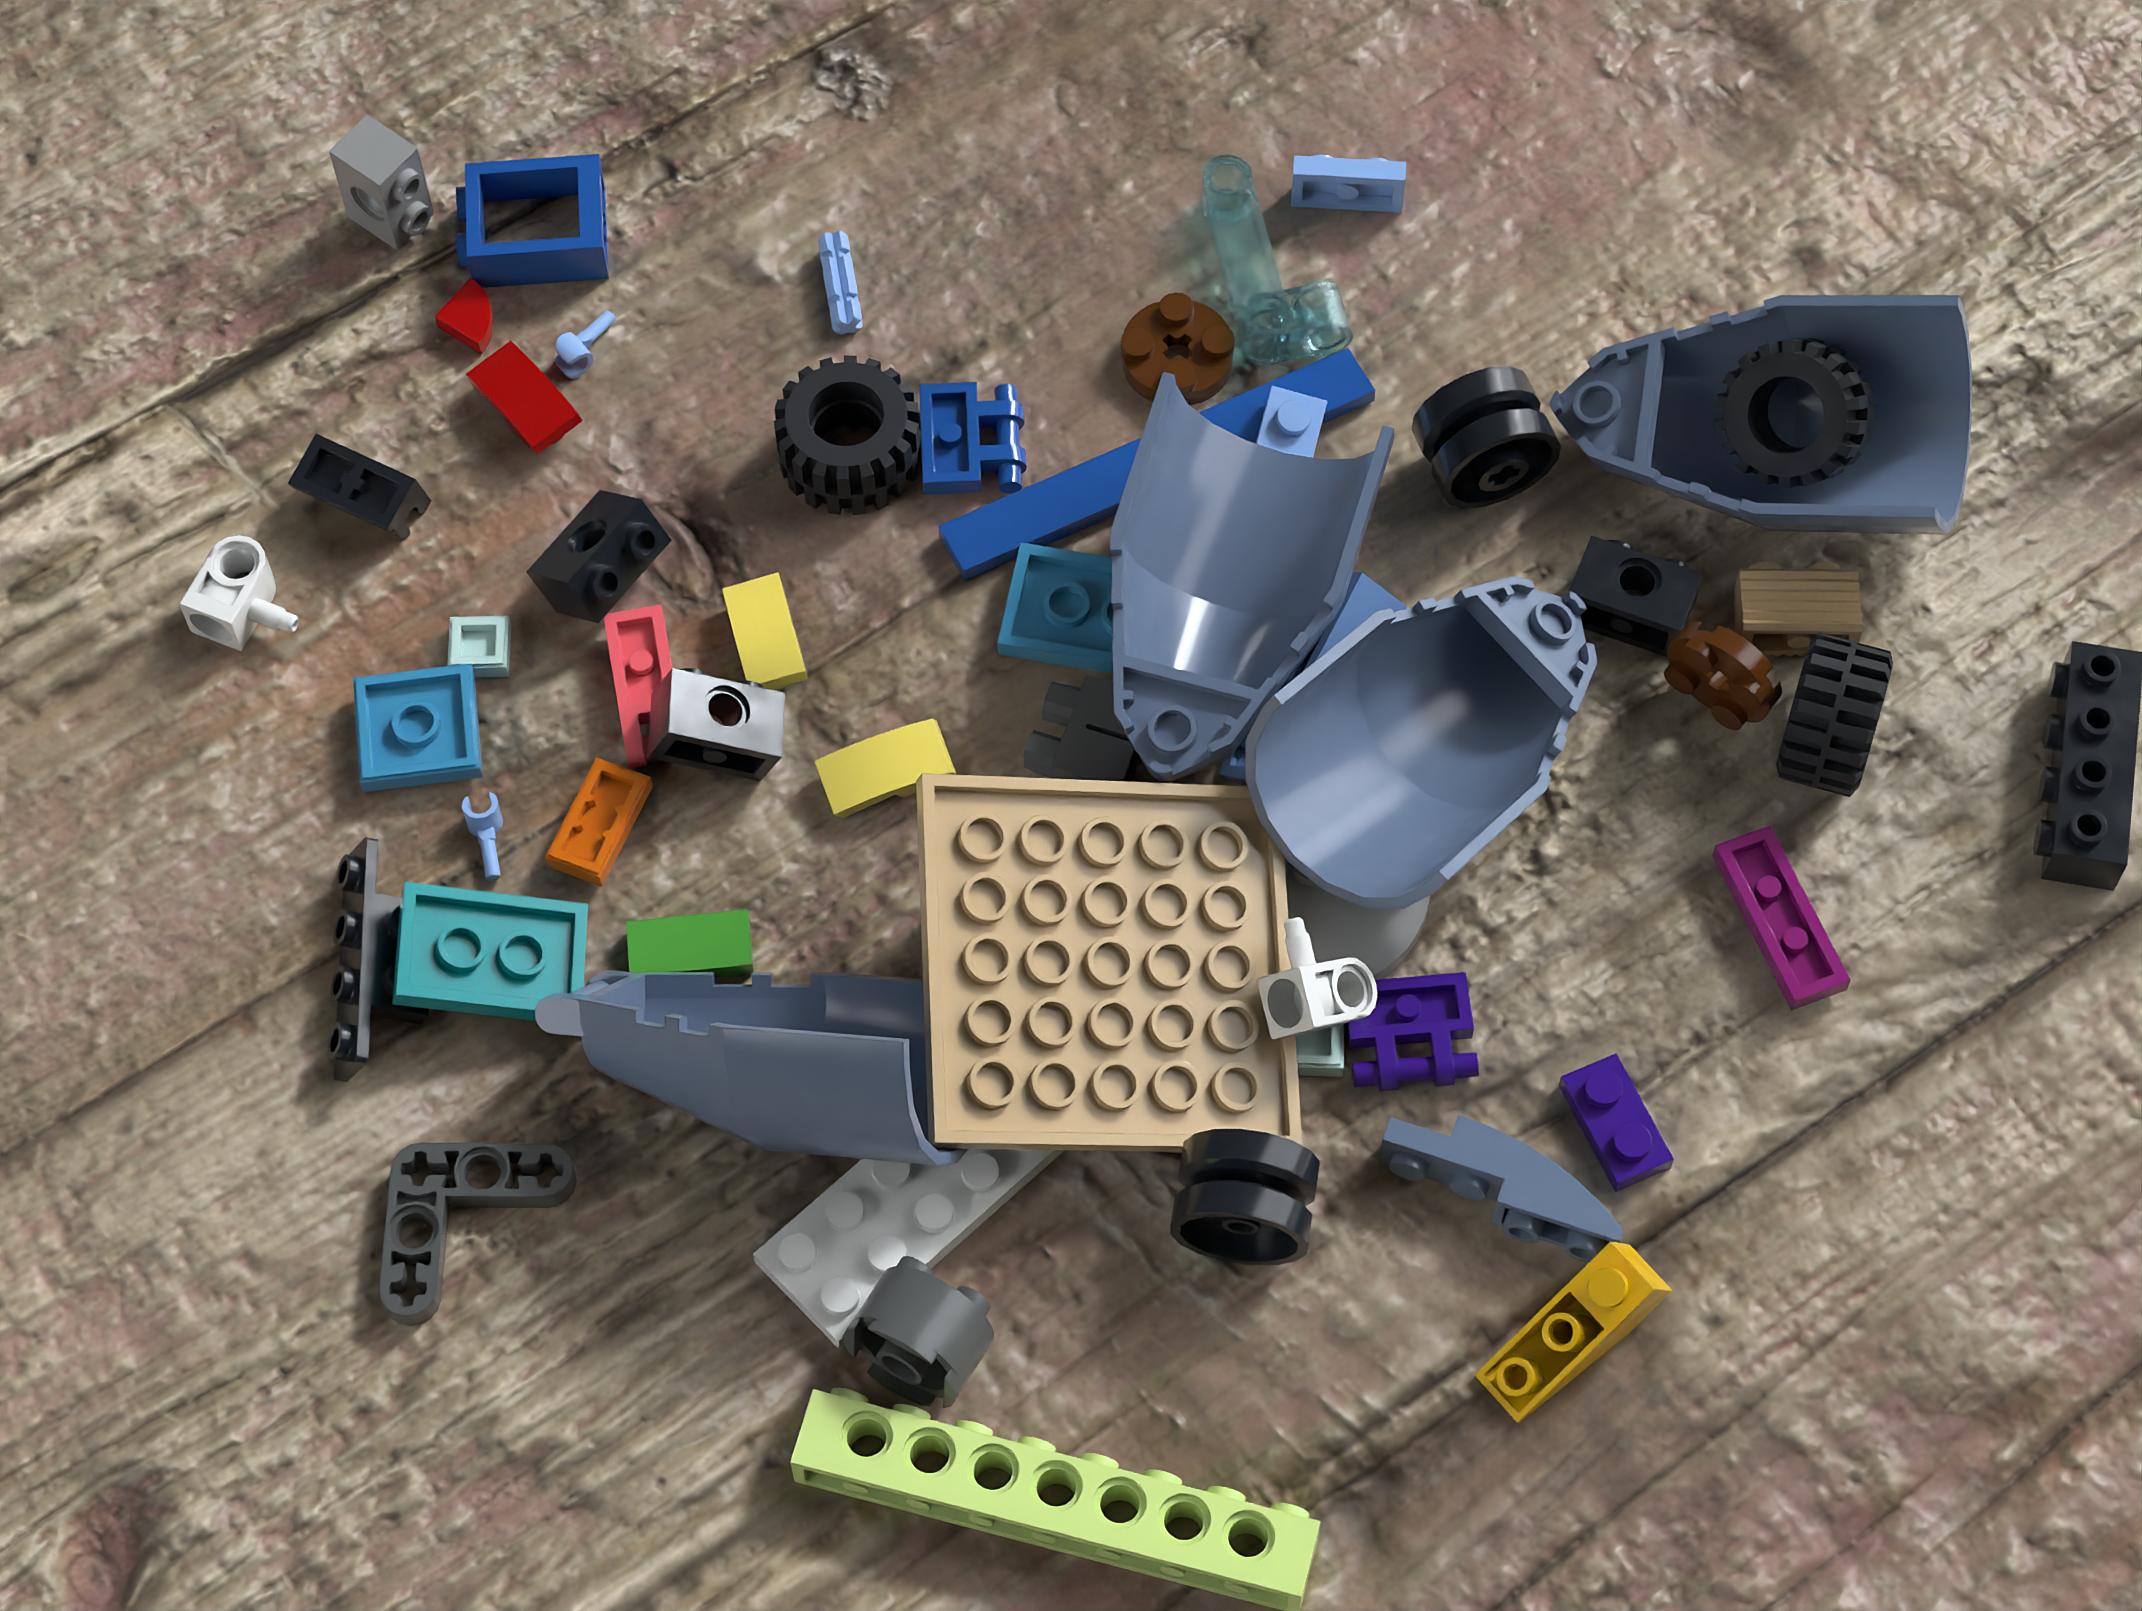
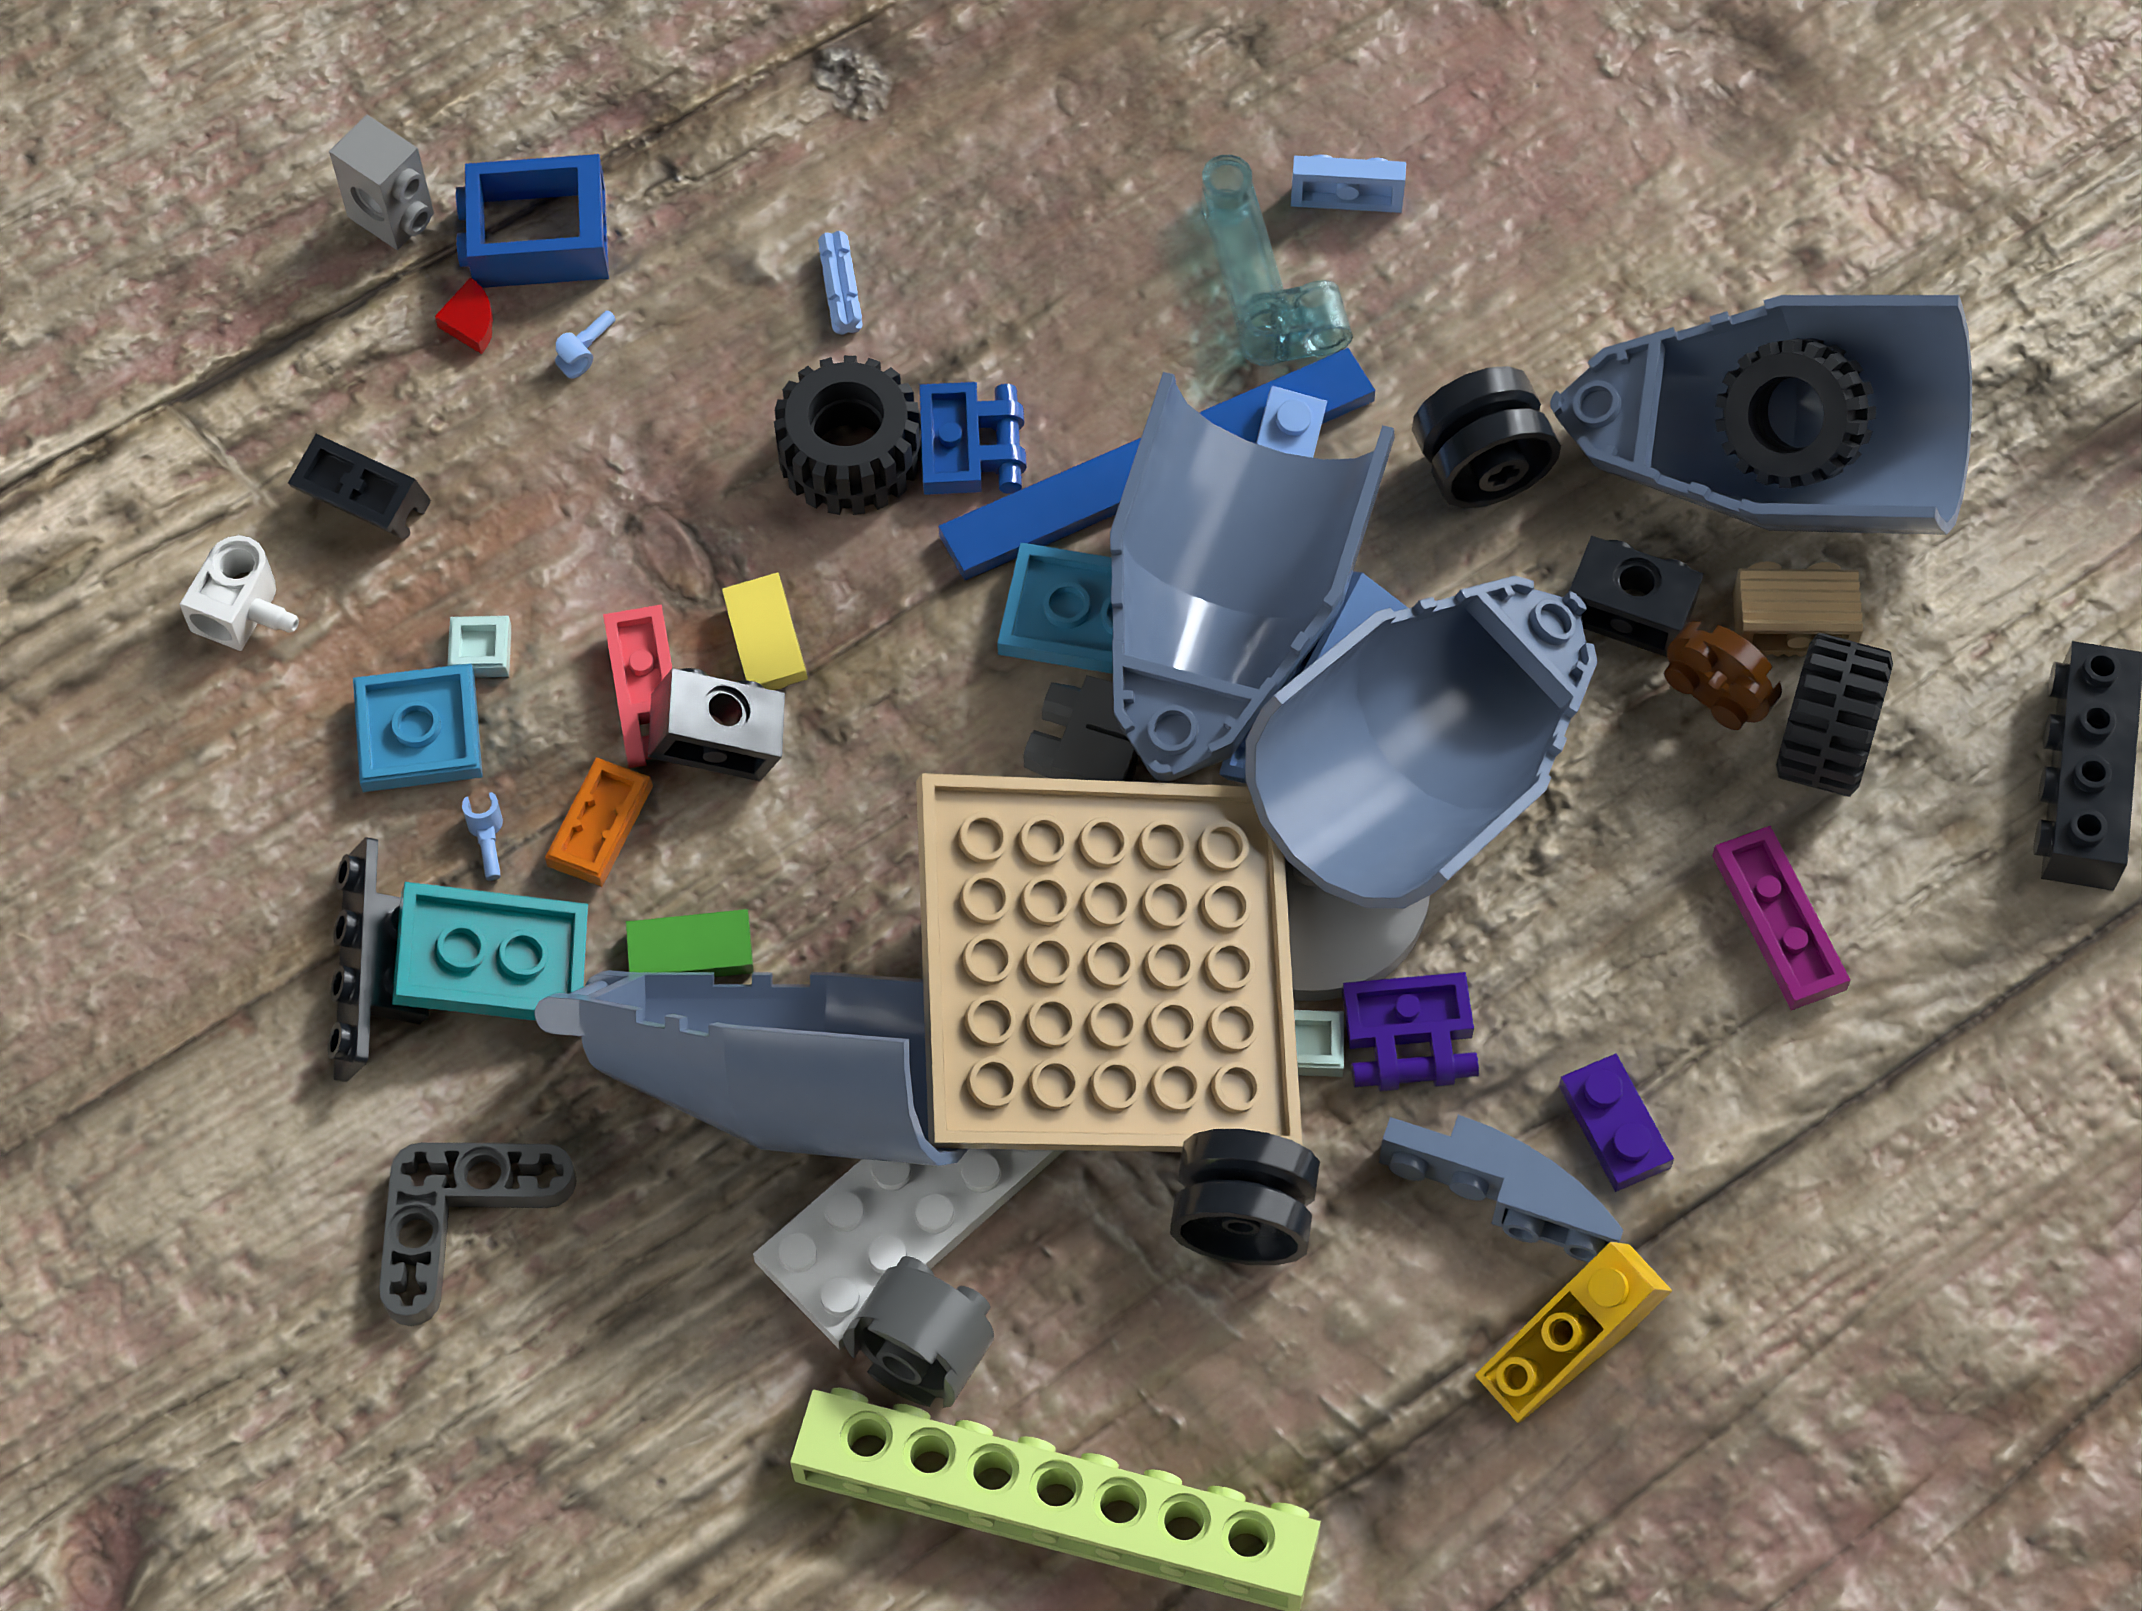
(524, 397): red slope -> none
(599, 556): black brick -> none
(883, 766): light yellow slope -> none
(1178, 322): reddish brown plate -> none
(1314, 993): white piece -> none

